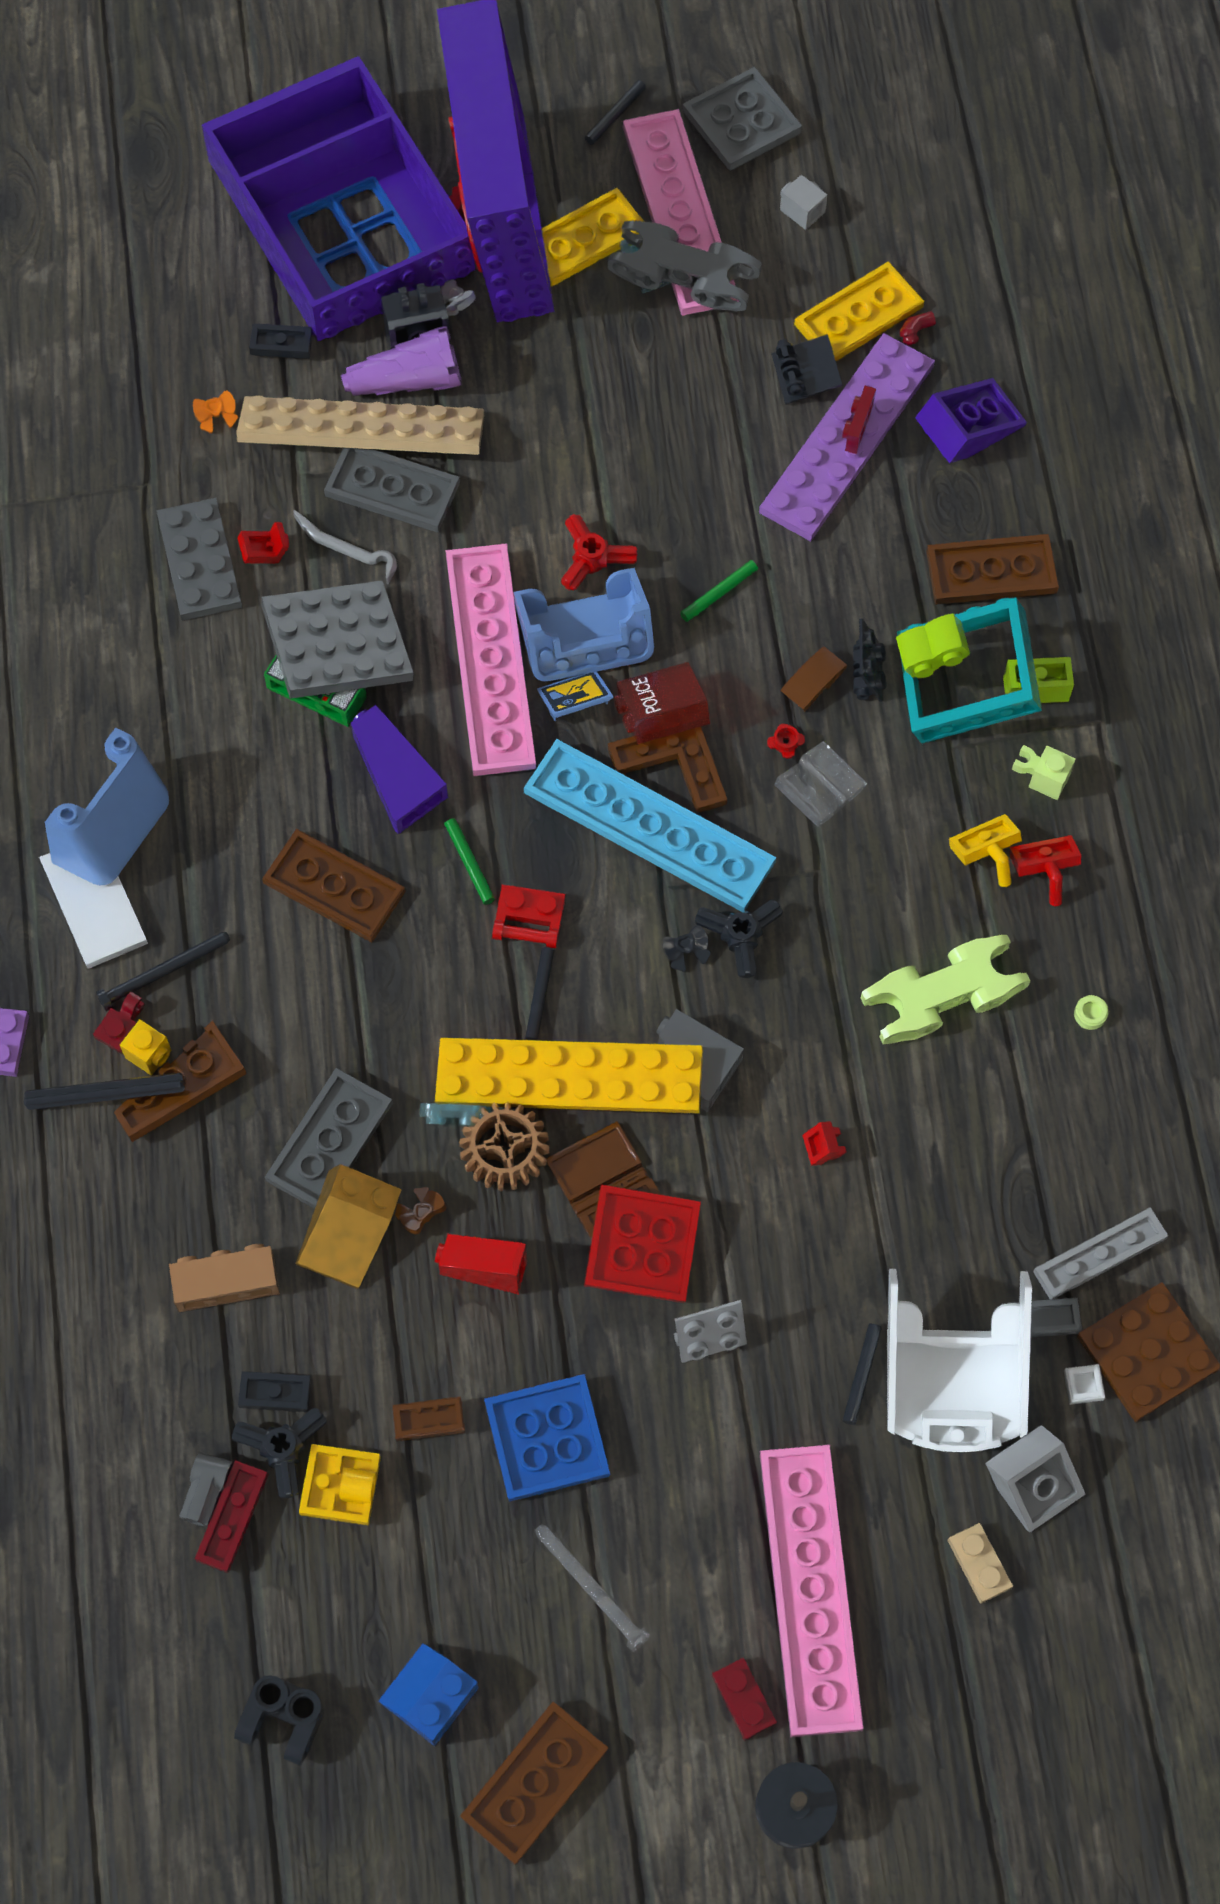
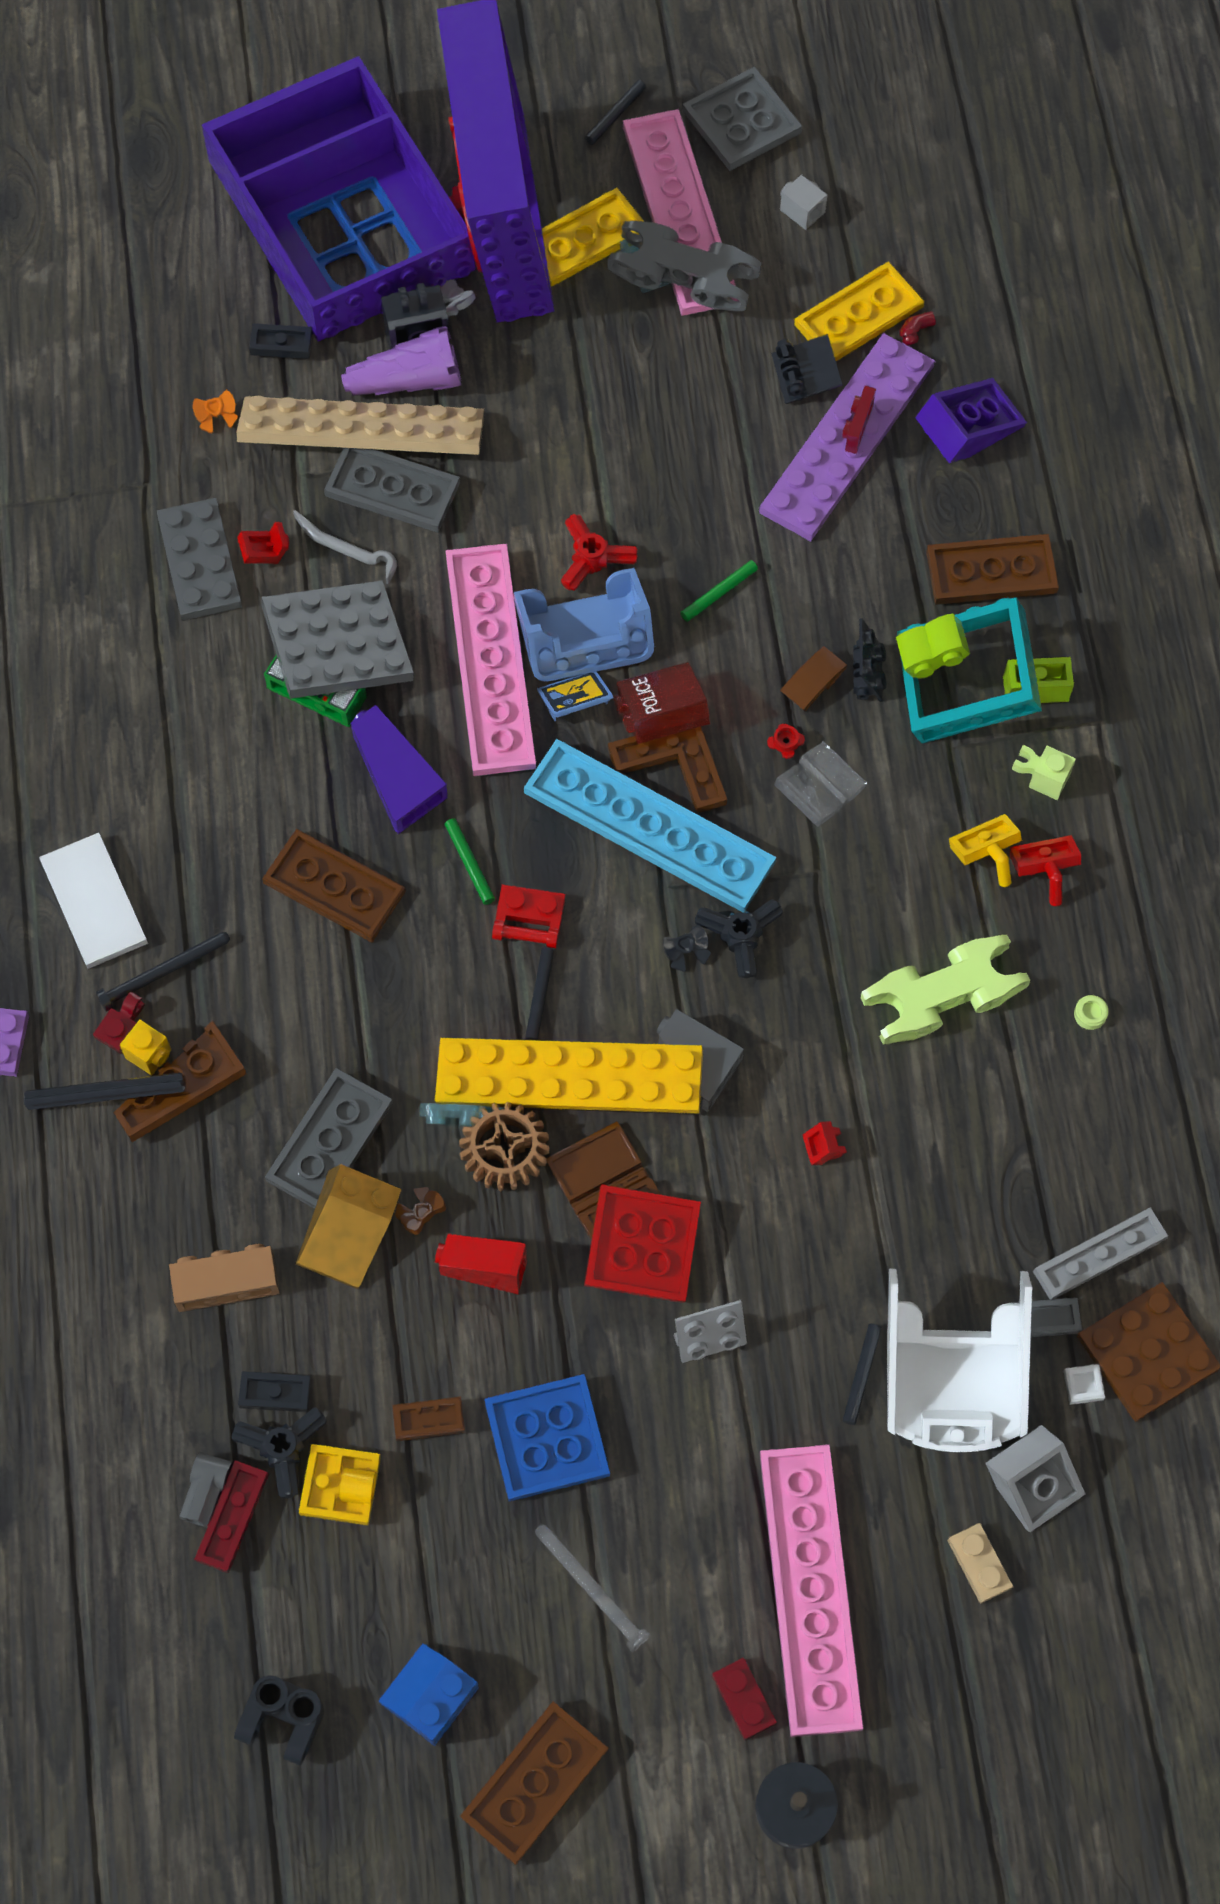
(108, 832): medium blue windscreen -> none

